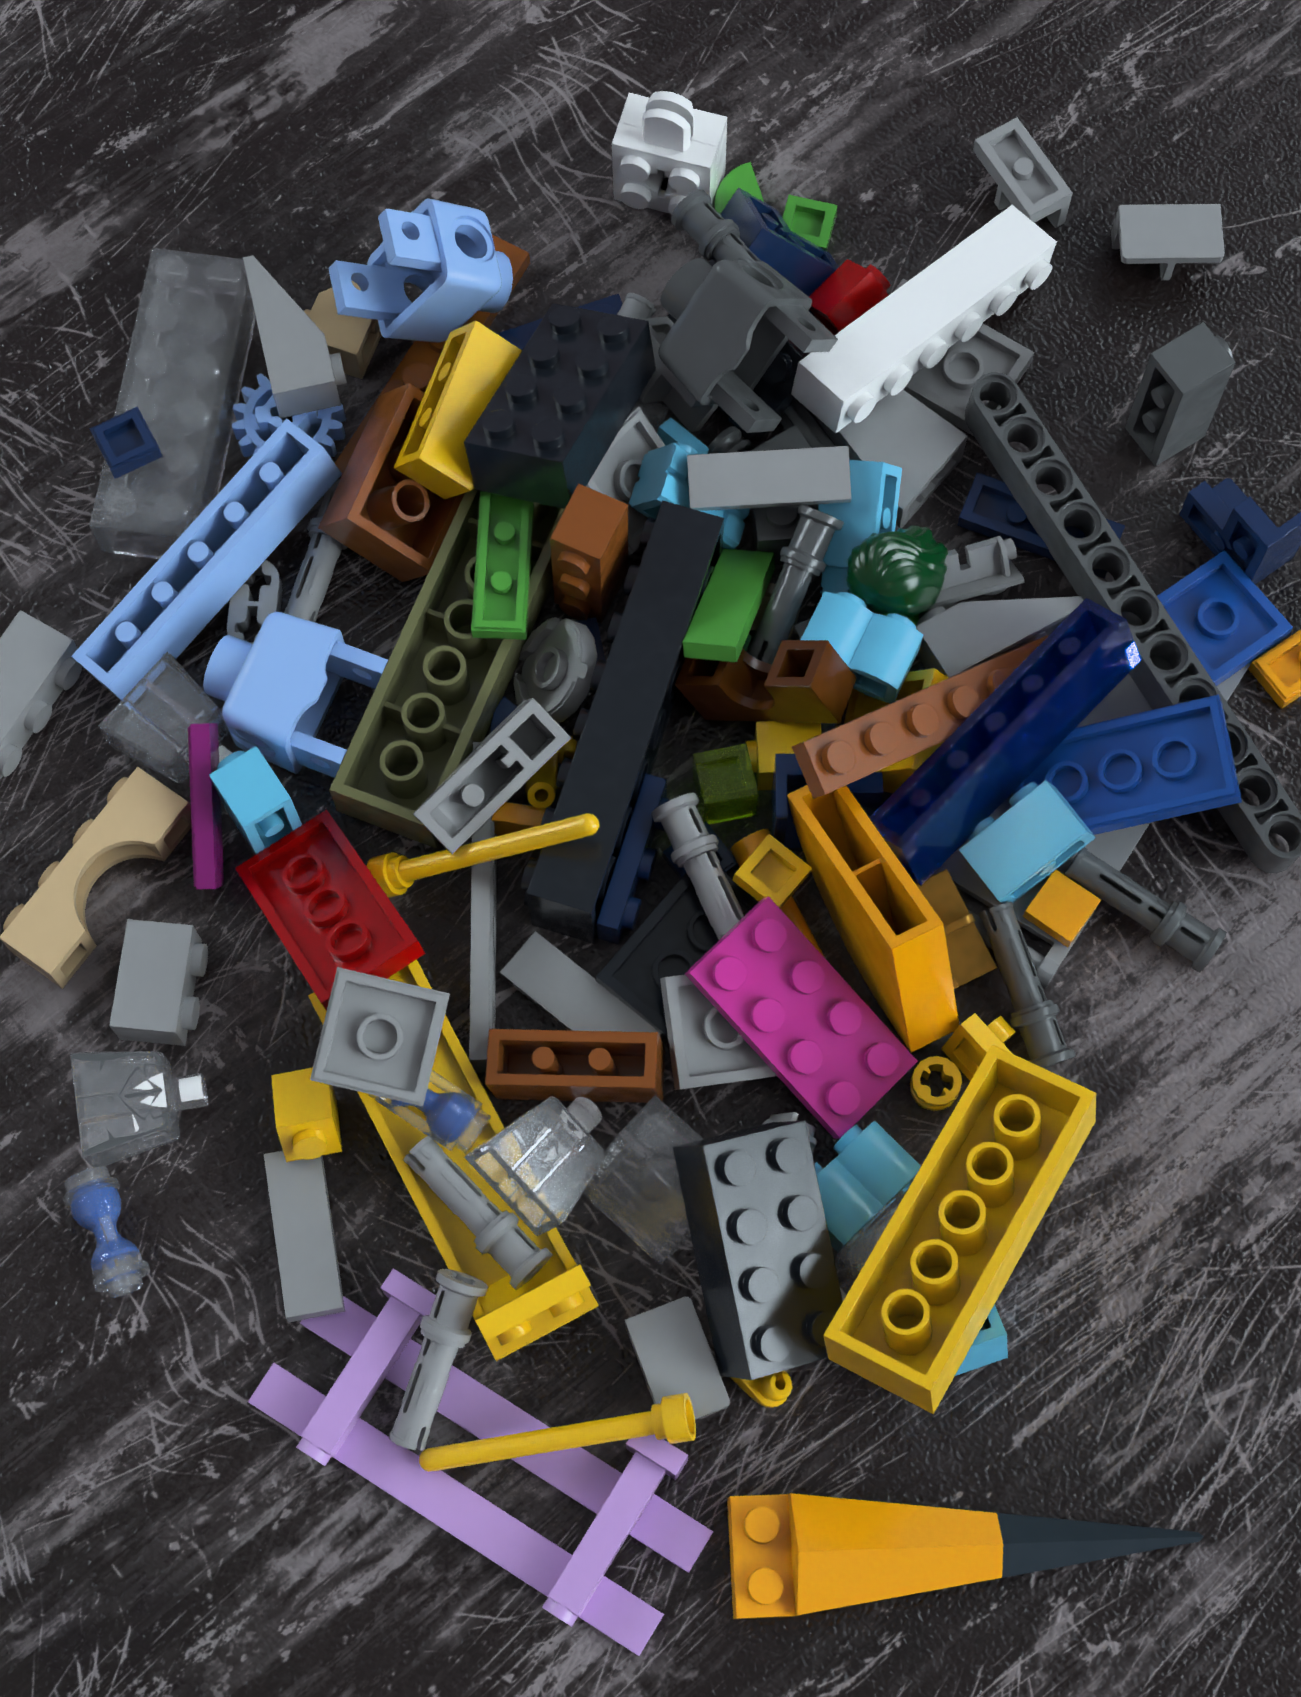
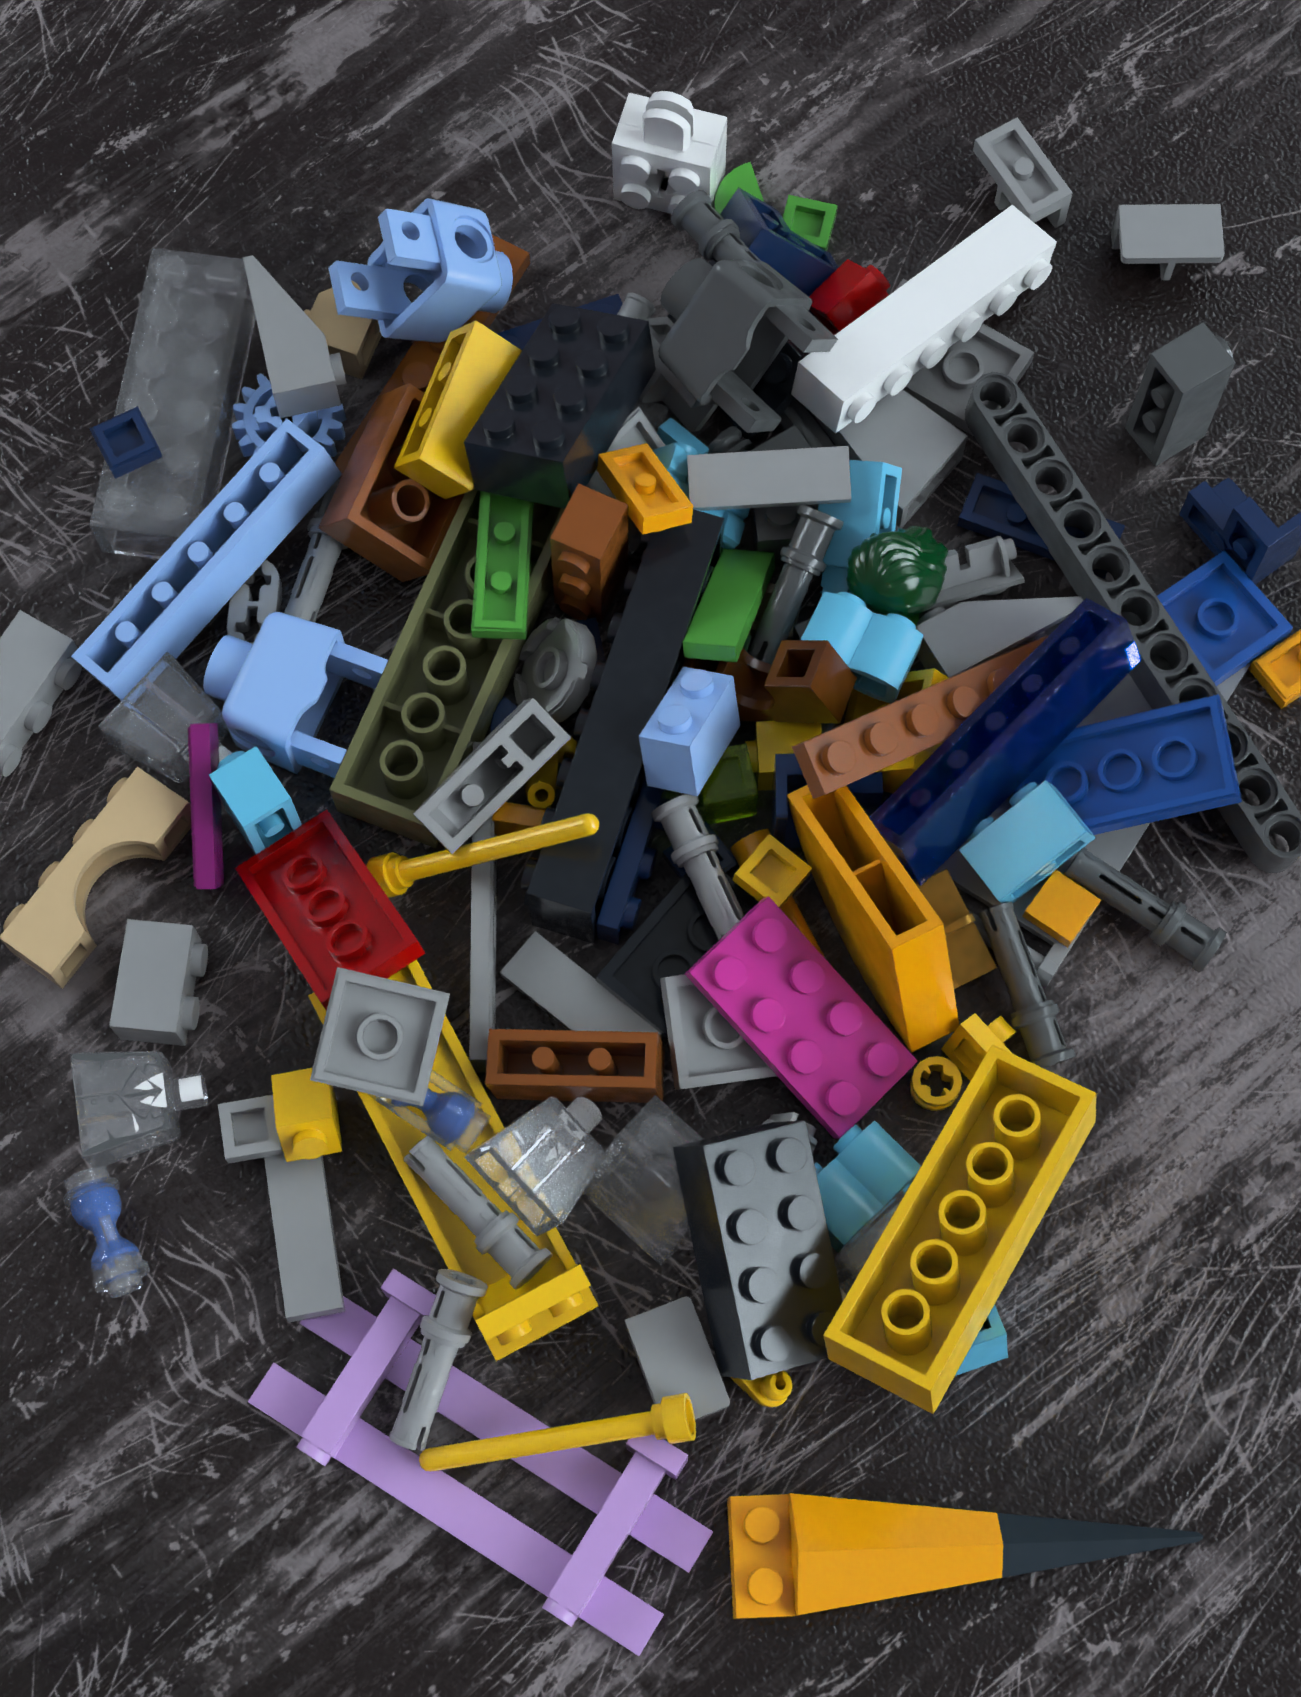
(249, 1129): none -> light grey tile
(646, 486): none -> light orange plate
(689, 731): none -> light blue brick

